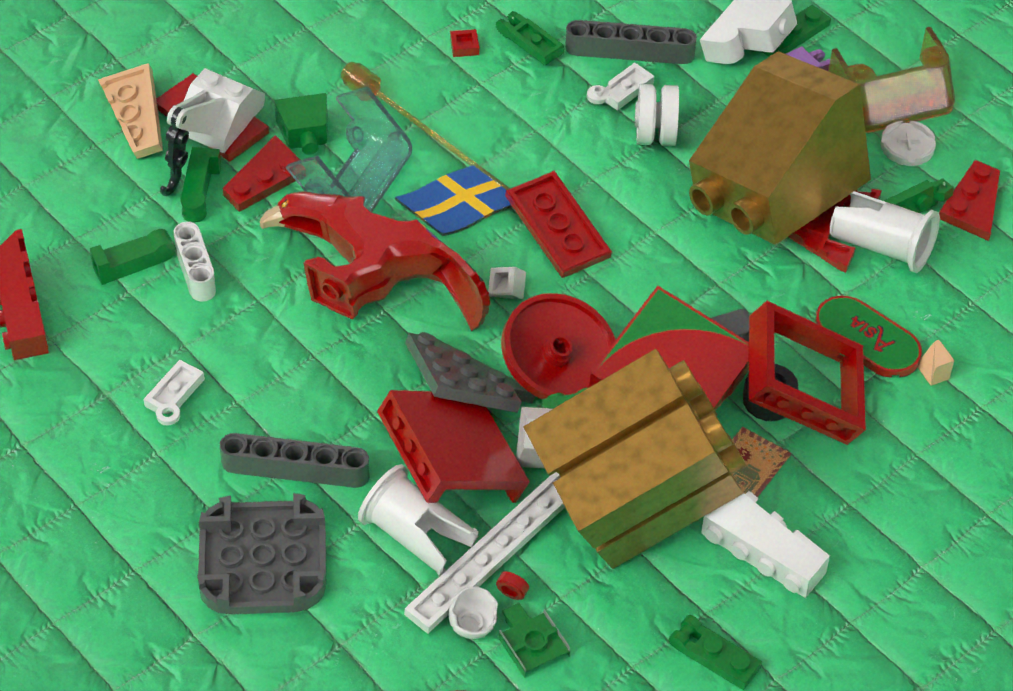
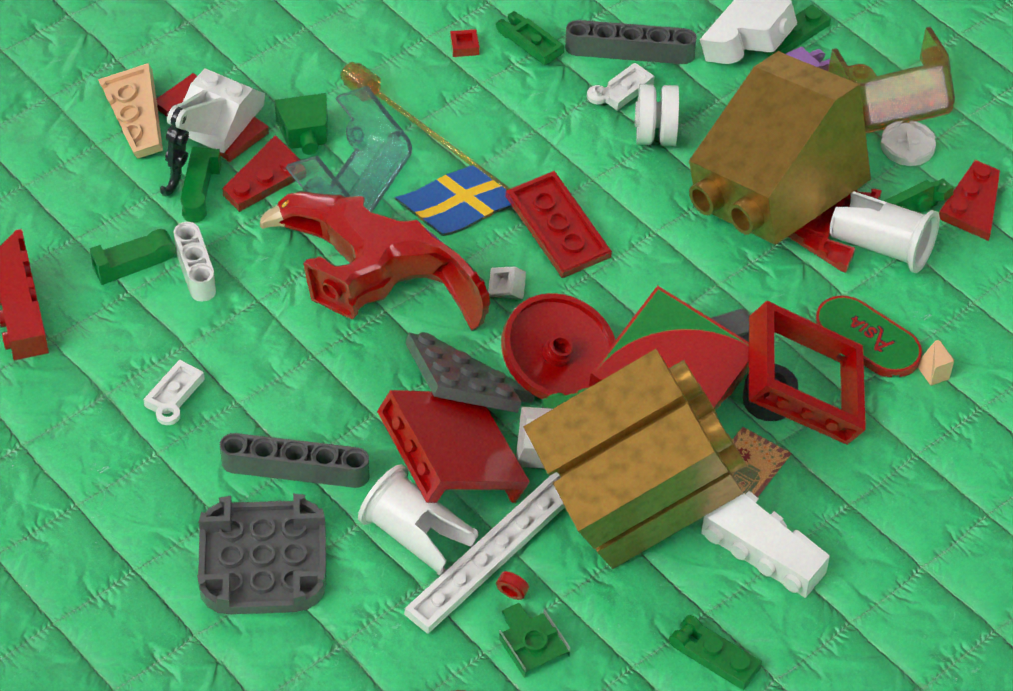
(473, 612): white hair -> none

